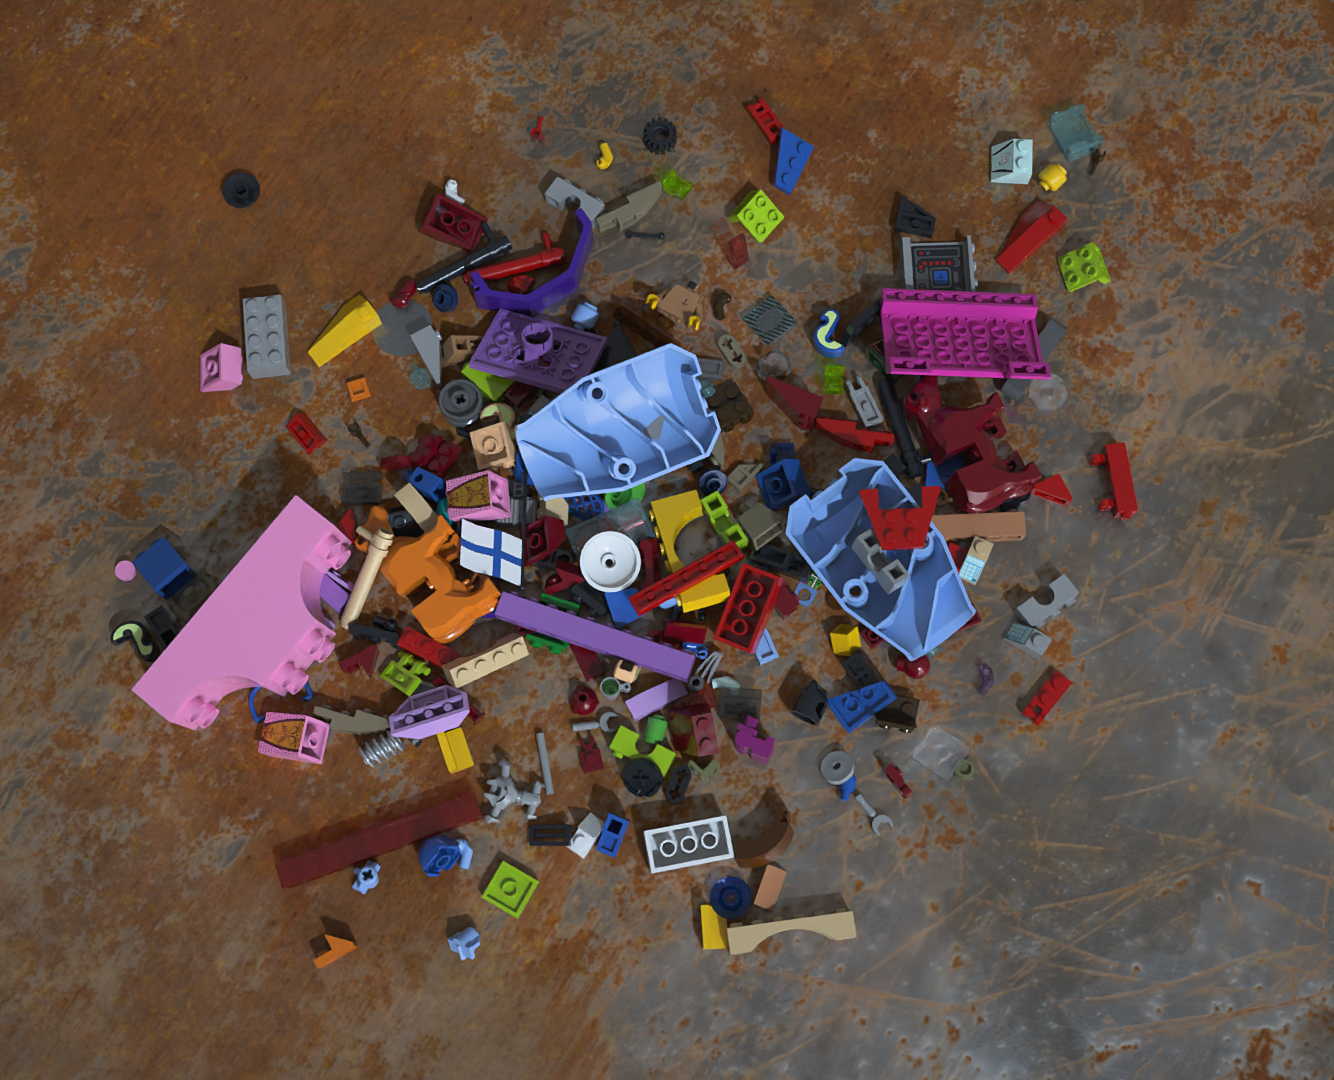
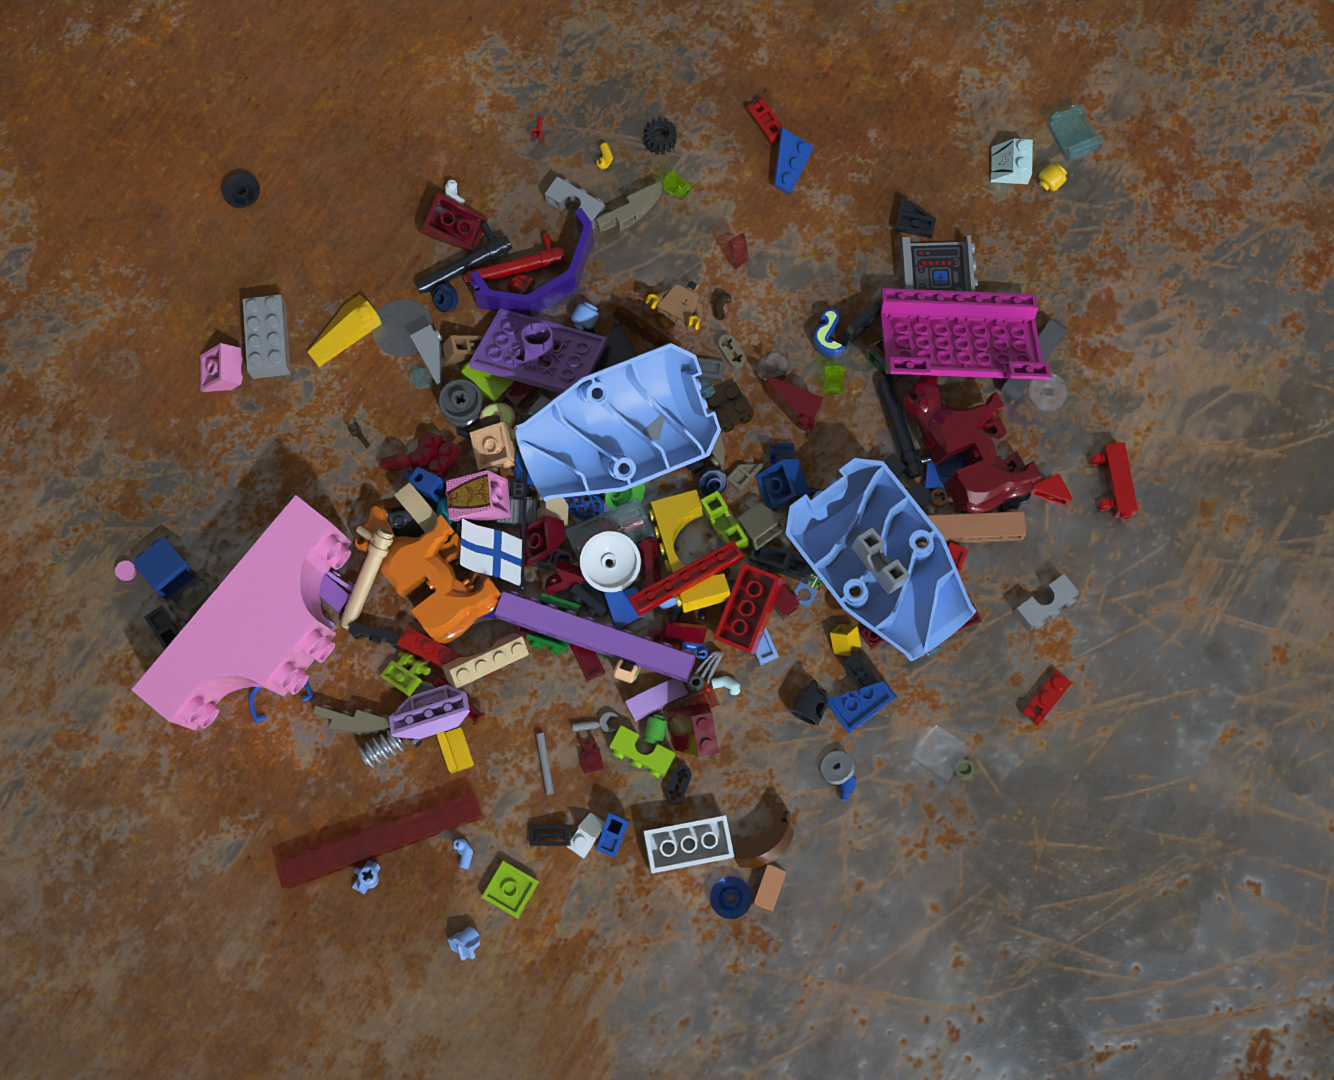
(141, 638): black animal -> none
(294, 737): slope -> none
(306, 432): red slope -> none
(339, 948): orange slope -> none
(348, 526): red slope -> none
(358, 389): orange tile -> none
(362, 493): clear smoke plate -> none
(365, 658): dark red slope -> none
(388, 625): black arm -> none
(404, 295): dark red arm -> none
(438, 853): blue cylinder -> none
(504, 793): light grey piece -> none
(588, 705): dark red piece -> none
(611, 688): piece -> none
(629, 234): black hinge -> none
(642, 777): black tile -> none
(706, 774): olive panel -> none
(713, 929): yellow panel -> none
(740, 702): clear smoke plate -> none
(748, 742): magenta hips -> none
(757, 215): lime bracket -> none
(769, 321): tile -> none
(834, 926): tan arch -> none
(844, 433): red slope -> none
(864, 403): light grey hinge -> none
(872, 813): light grey piece -> none
(895, 776): dark red plate -> none
(899, 714): dark brown bracket -> none
(901, 527): red wing -> none
(914, 669): dark red piece -> none
(975, 560): slope -> none
(987, 679): clear purple arm -> none
(1027, 640): light grey slope -> none
(1032, 231): red wedge -> none
(1083, 267): lime bracket -> none
(1096, 160): dark brown hand -> none

